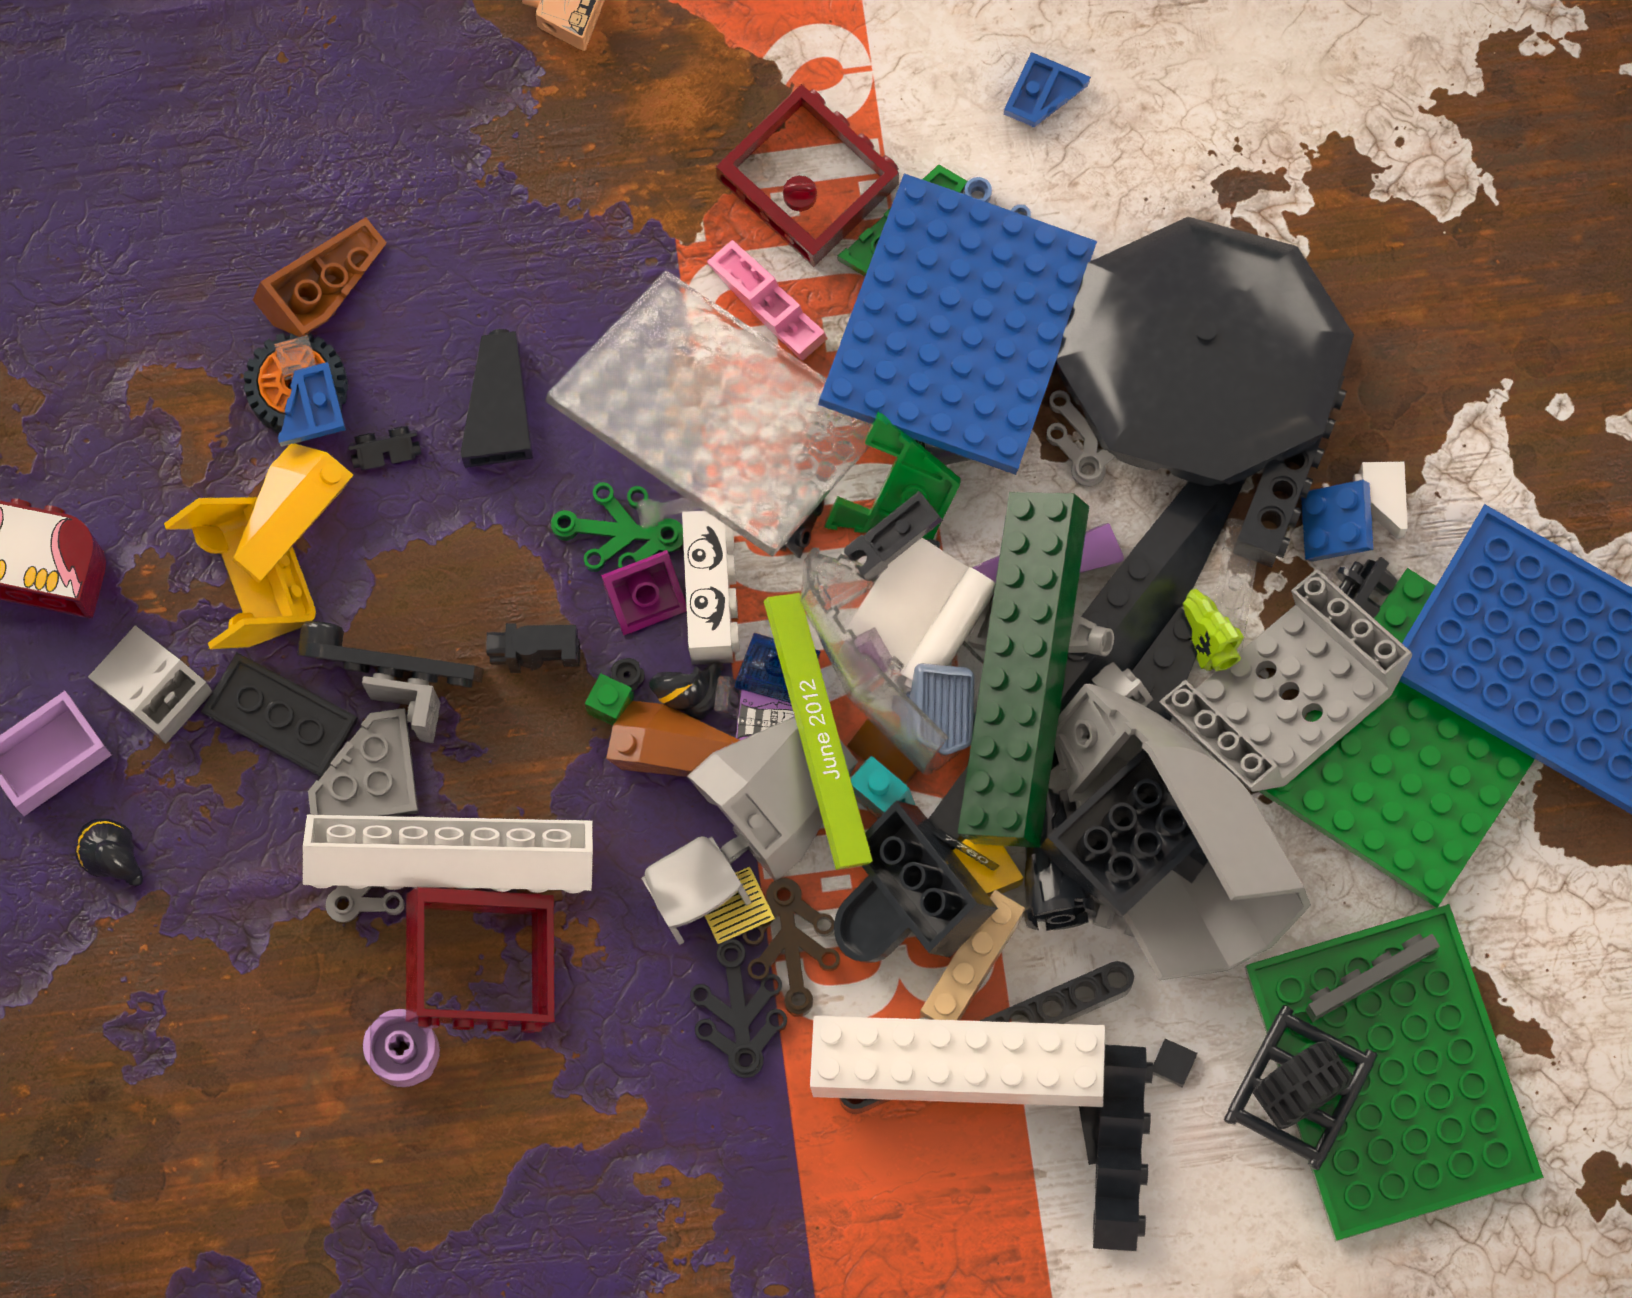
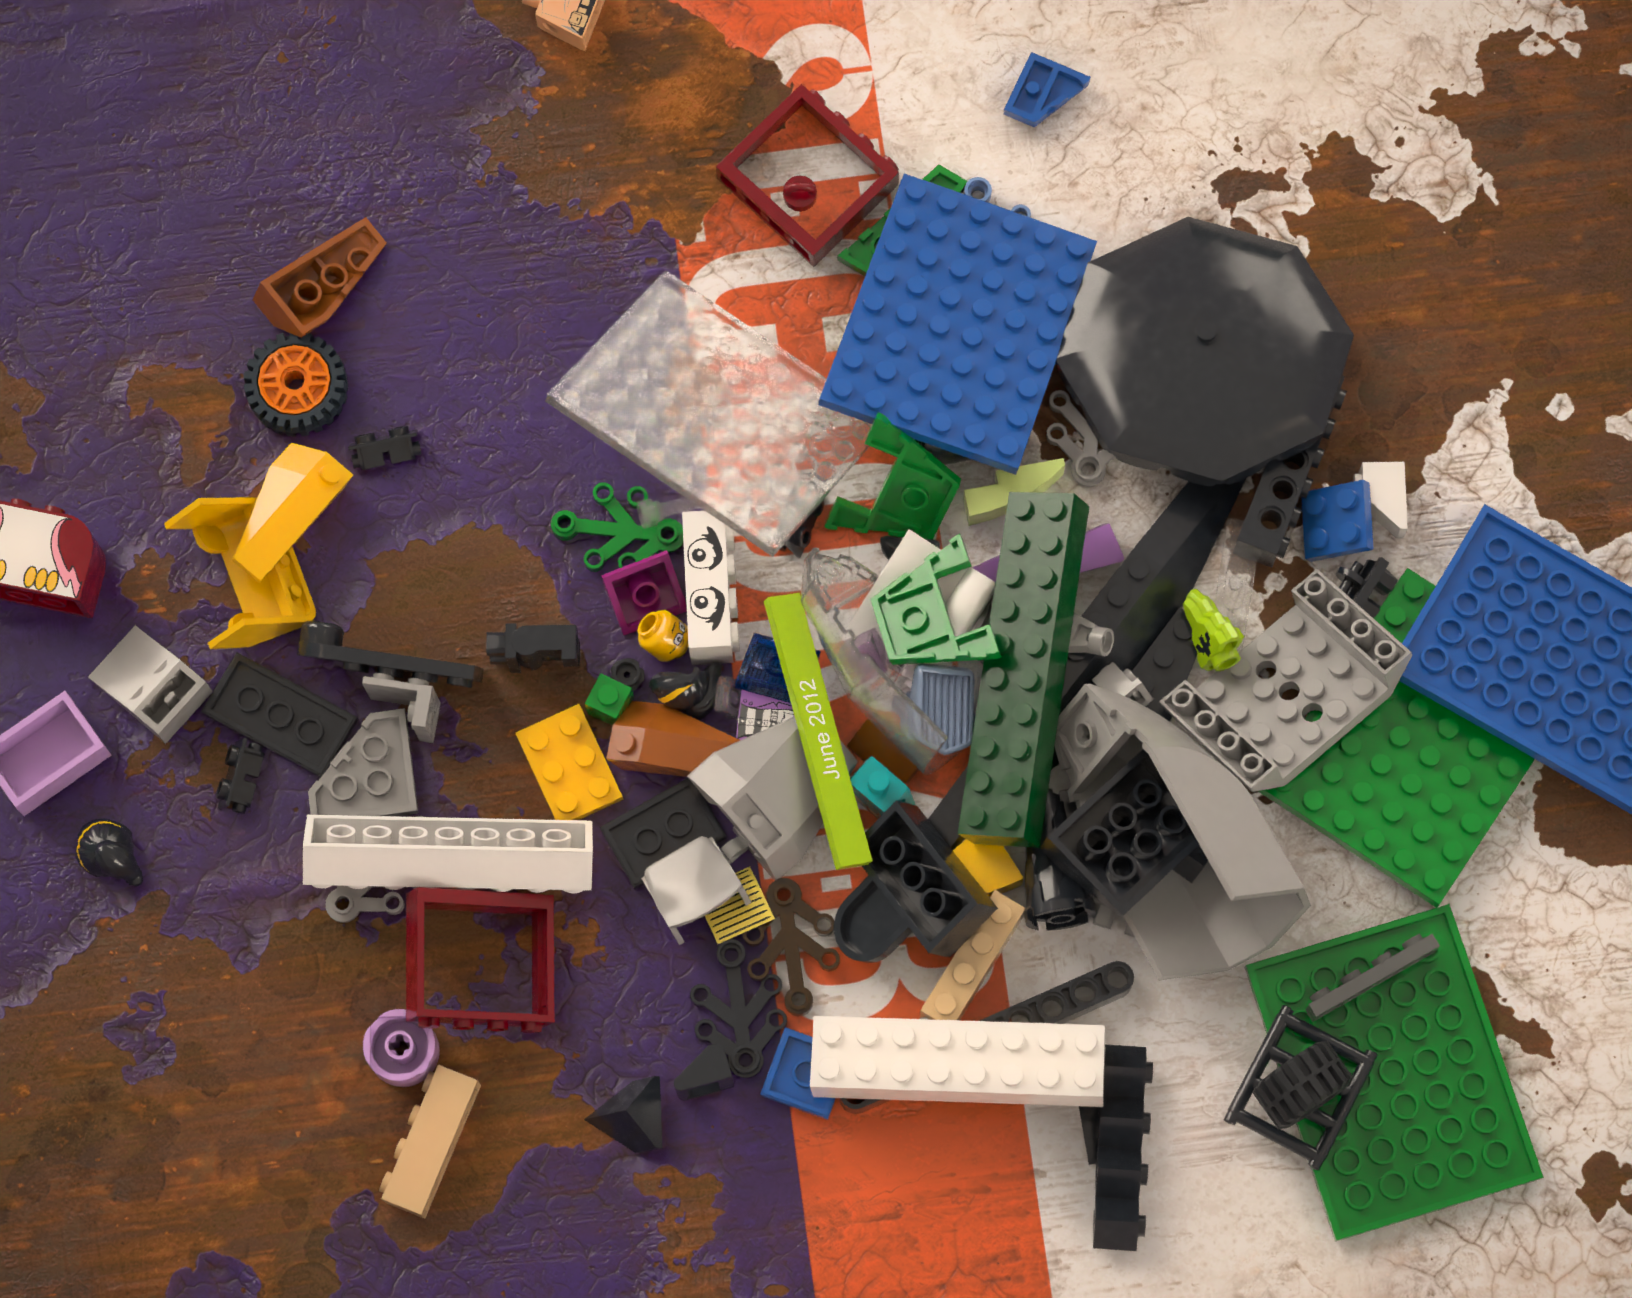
(234, 788): none -> black hinge
(294, 355): clear tile -> none
(312, 406): blue wing -> none
(430, 1141): none -> tan brick
(497, 408): black slope -> none
(569, 765): none -> yellow plate
(633, 1116): none -> black slope
(660, 828): none -> black tile
(663, 635): none -> yellow head
(705, 1074): none -> black tile
(767, 300): bright pink slope -> none
(790, 1076): none -> blue plate
(893, 535): black plate -> none
(916, 618): none -> wing
(966, 849): sticker -> none
(991, 501): none -> yellowish green slope
(1174, 1062): black tile -> none

